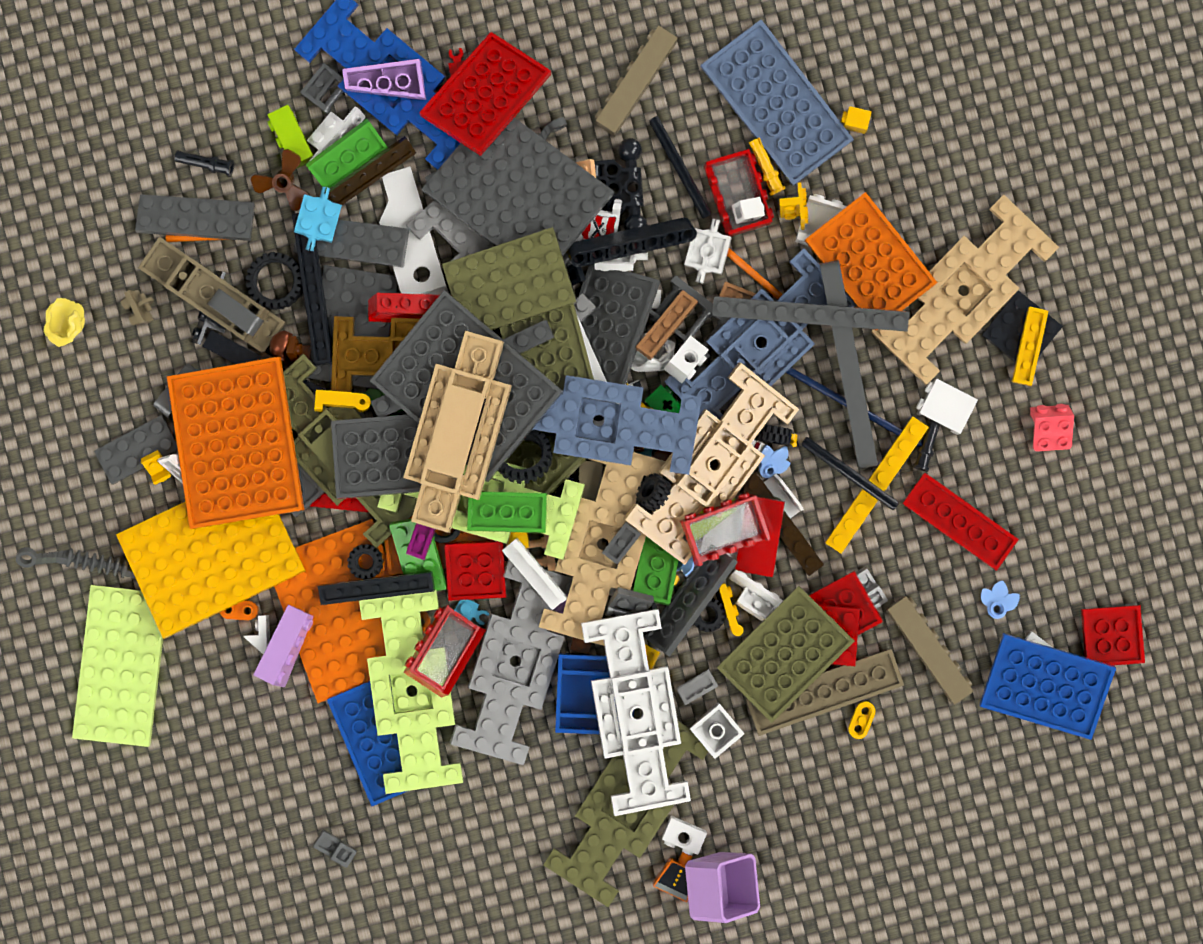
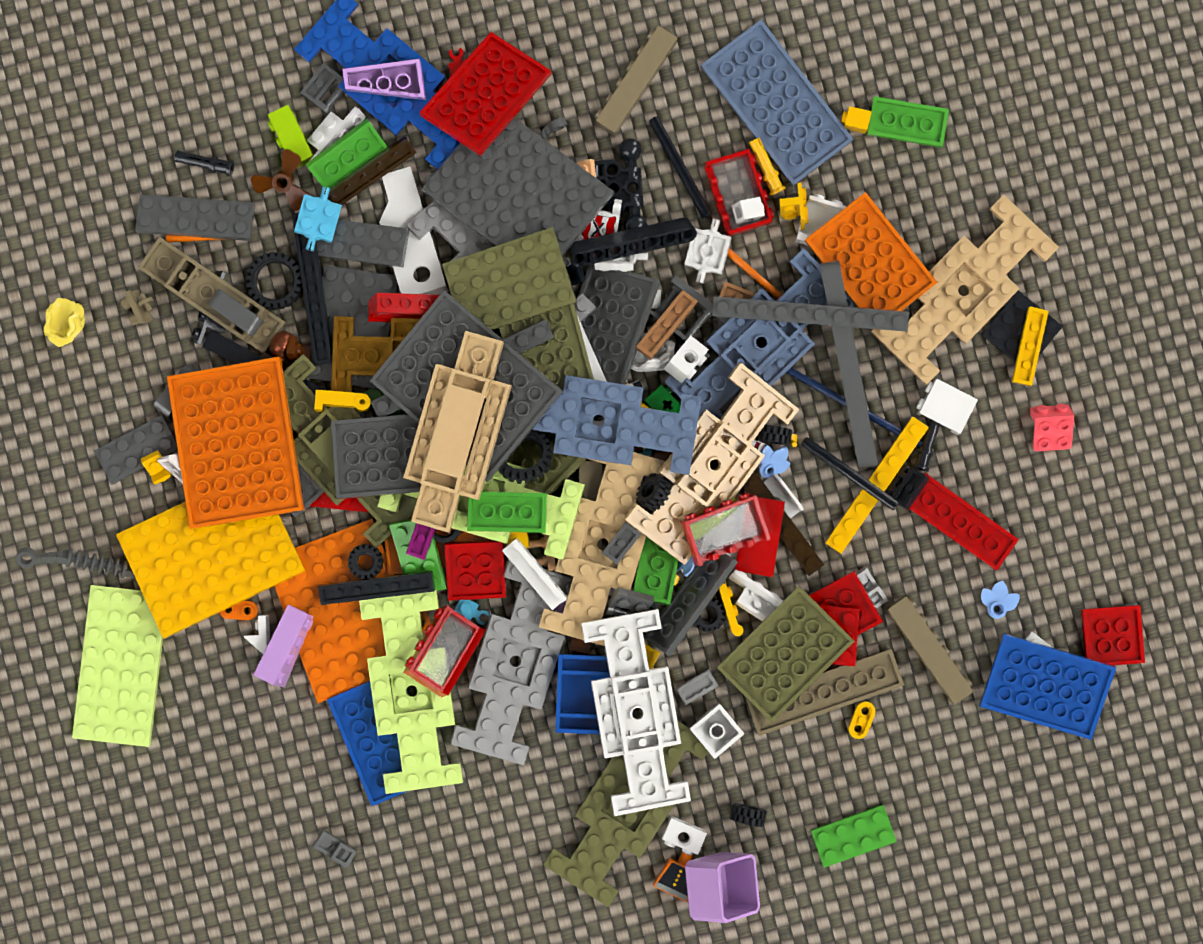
(748, 815): none -> black tyre
(853, 835): none -> bright green plate
(908, 122): none -> bright green plate
(910, 487): none -> black plate

